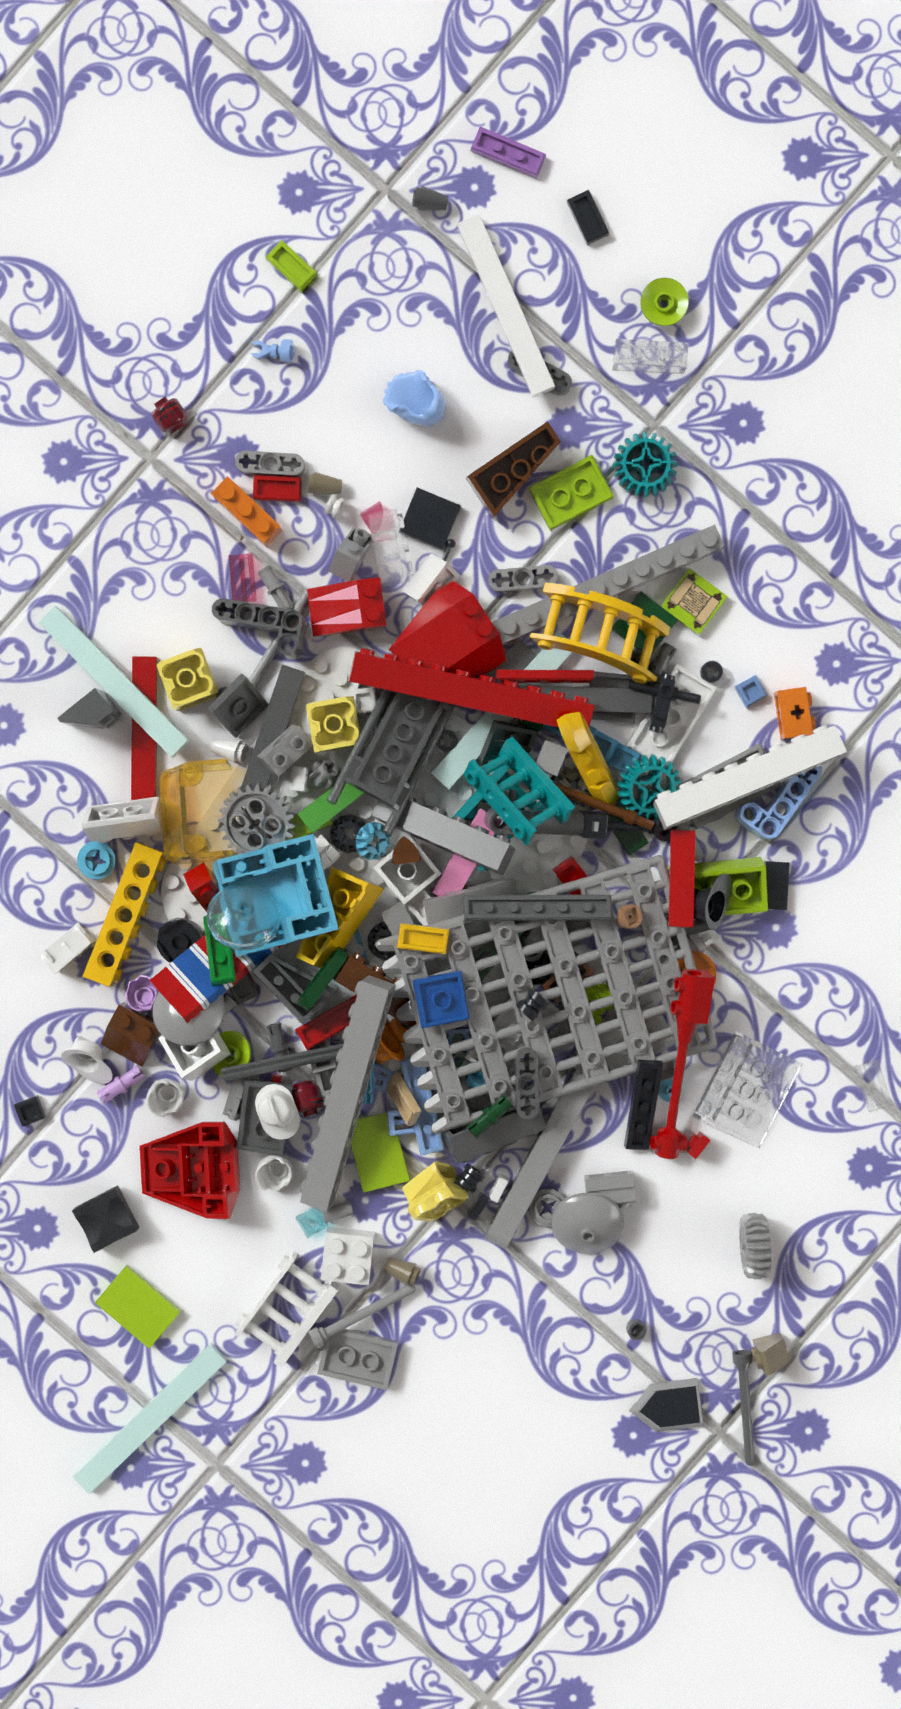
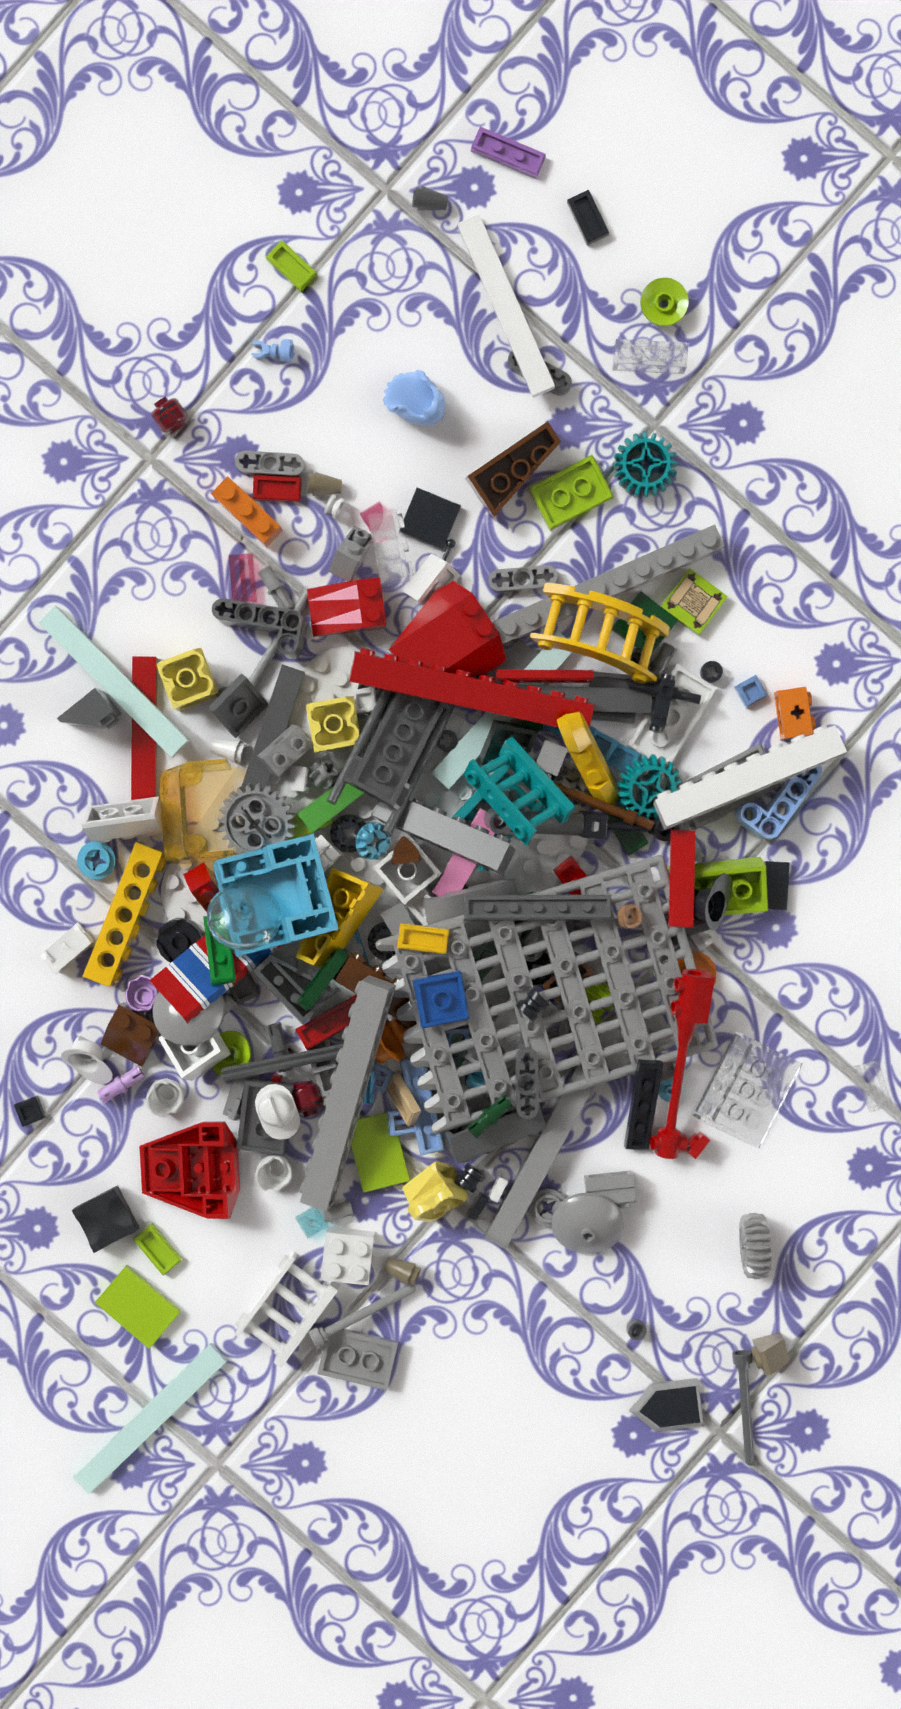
(157, 1249): none -> lime tile

